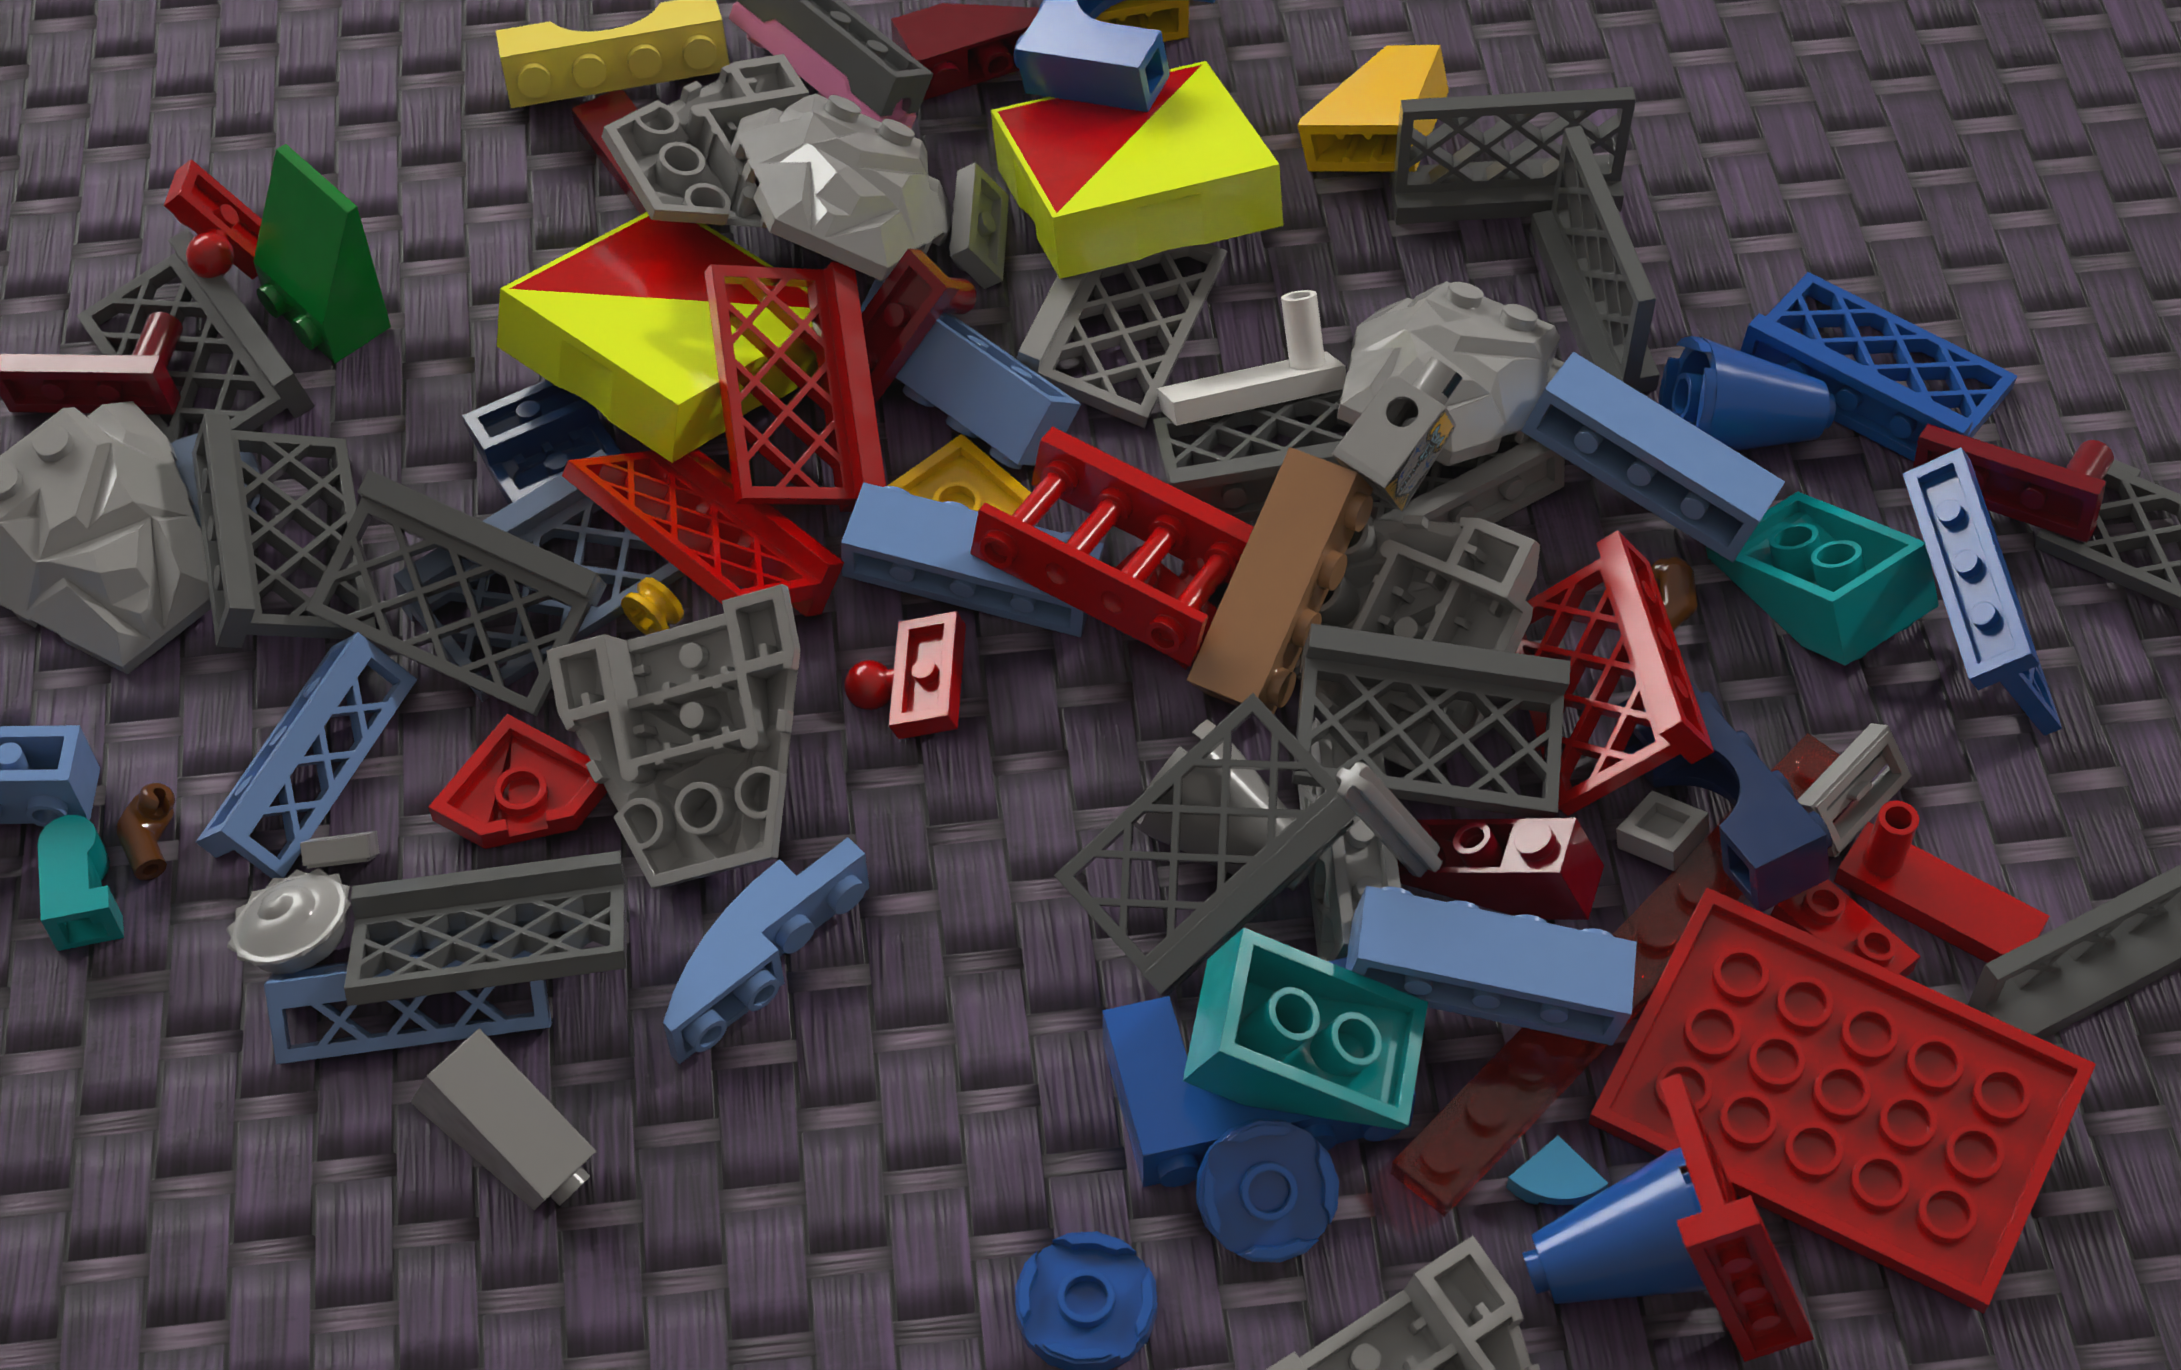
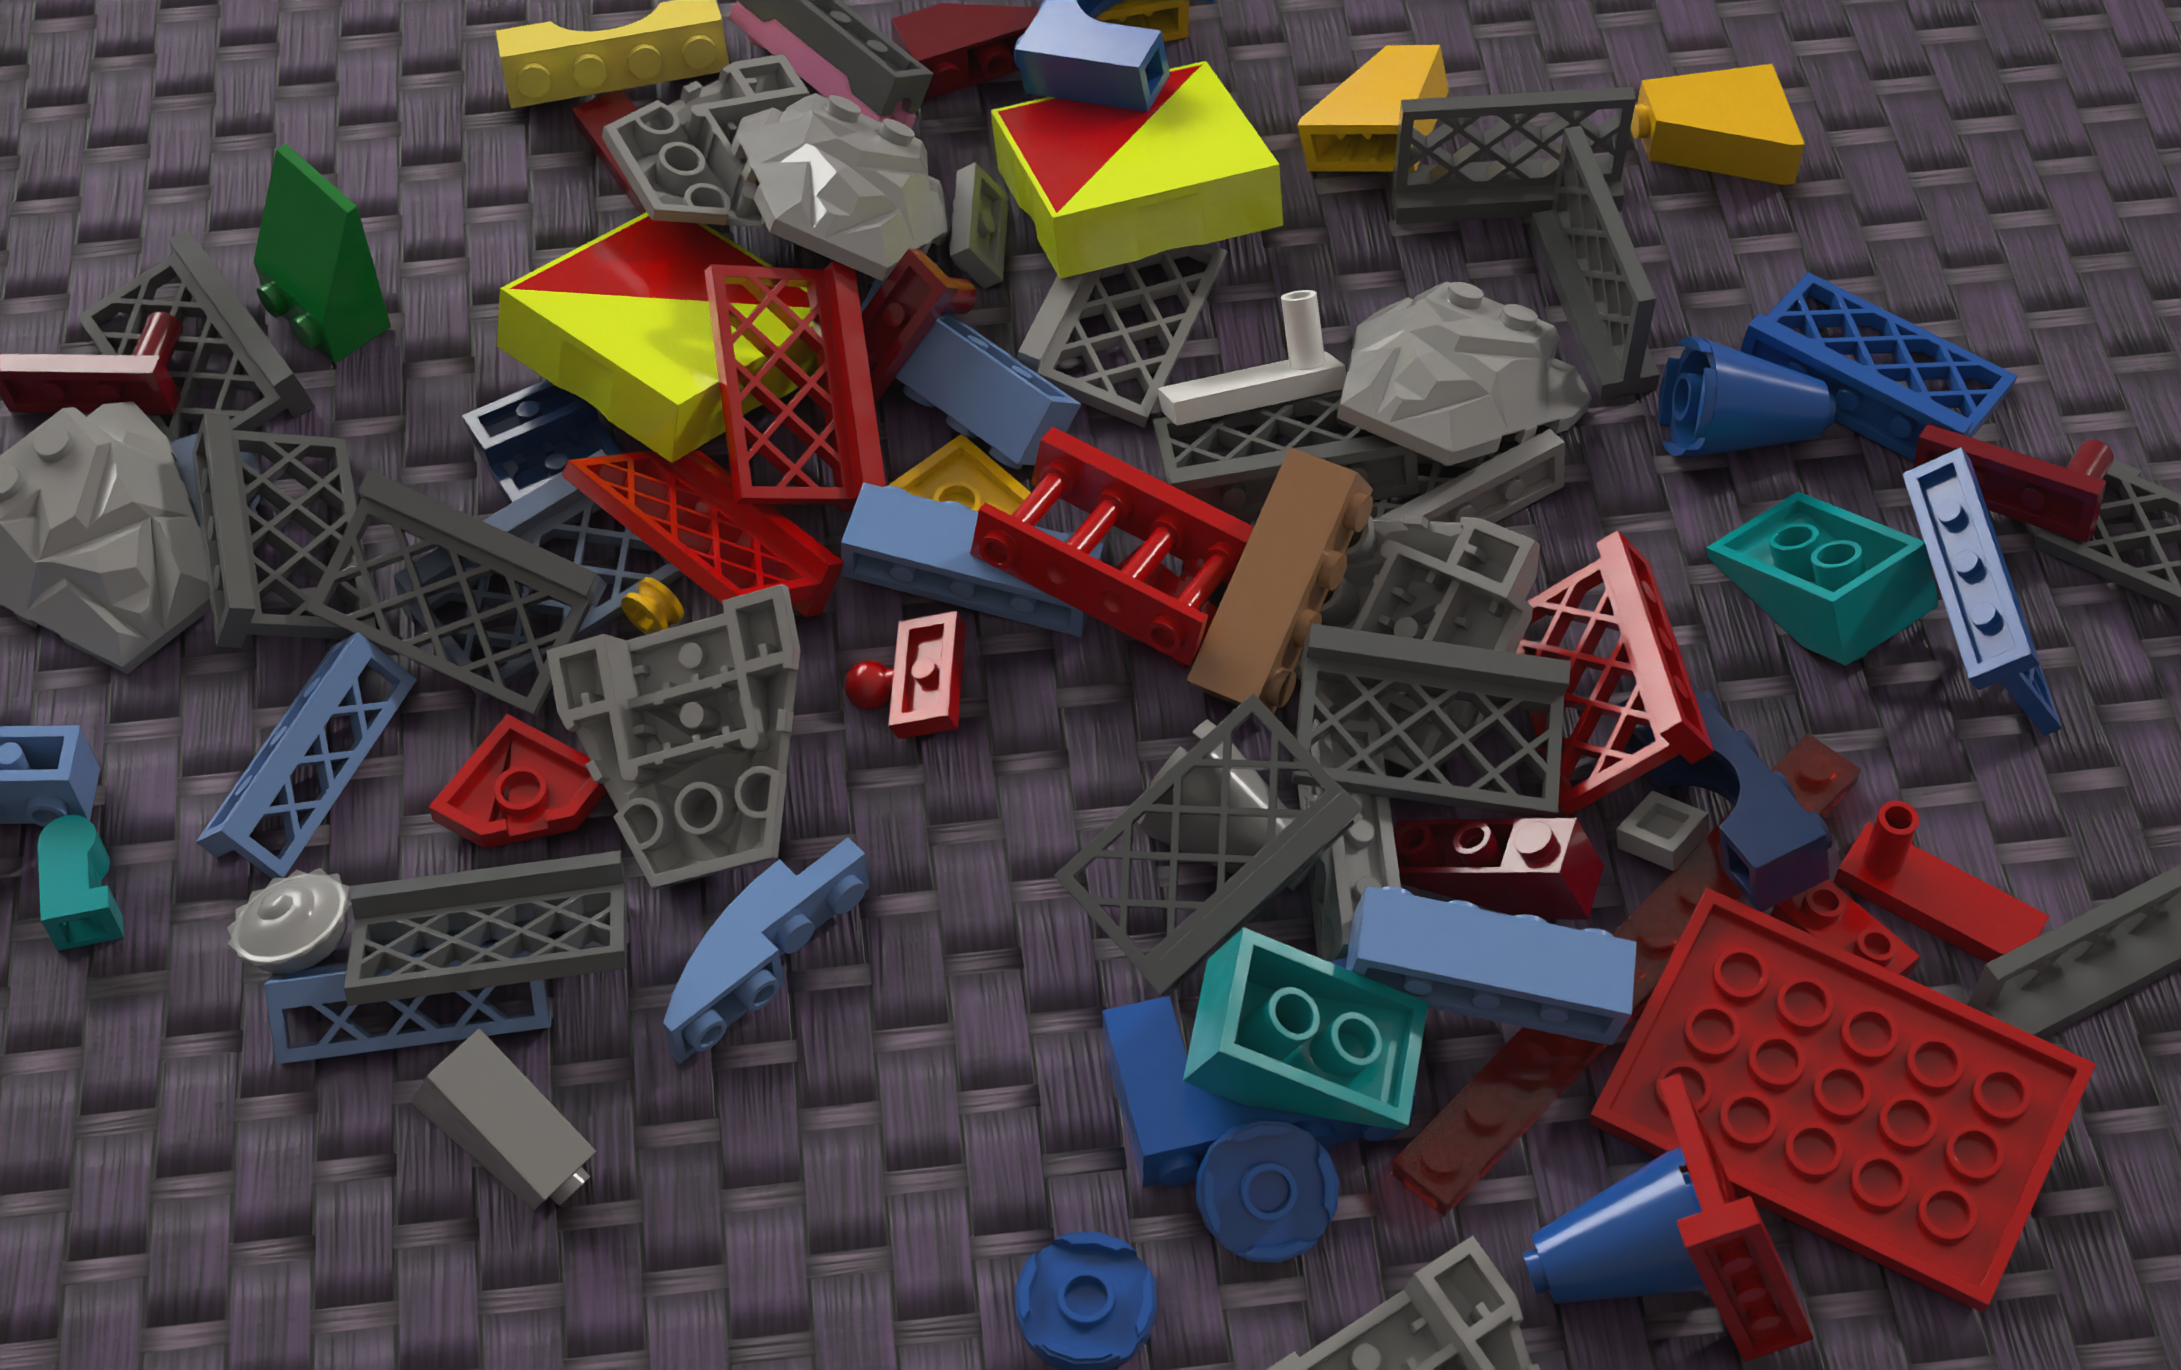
(143, 826): reddish brown arm -> none
(223, 223): red plate -> none
(339, 849): light grey tile -> none
(1388, 819): light grey axle -> none
(1395, 456): light grey torso -> none
(1556, 1177): dark azure tile -> none
(1652, 456): medium blue brick -> none
(1676, 588): reddish brown arm -> none
(1721, 123): none -> yellow slope
(1850, 780): light grey tile -> none

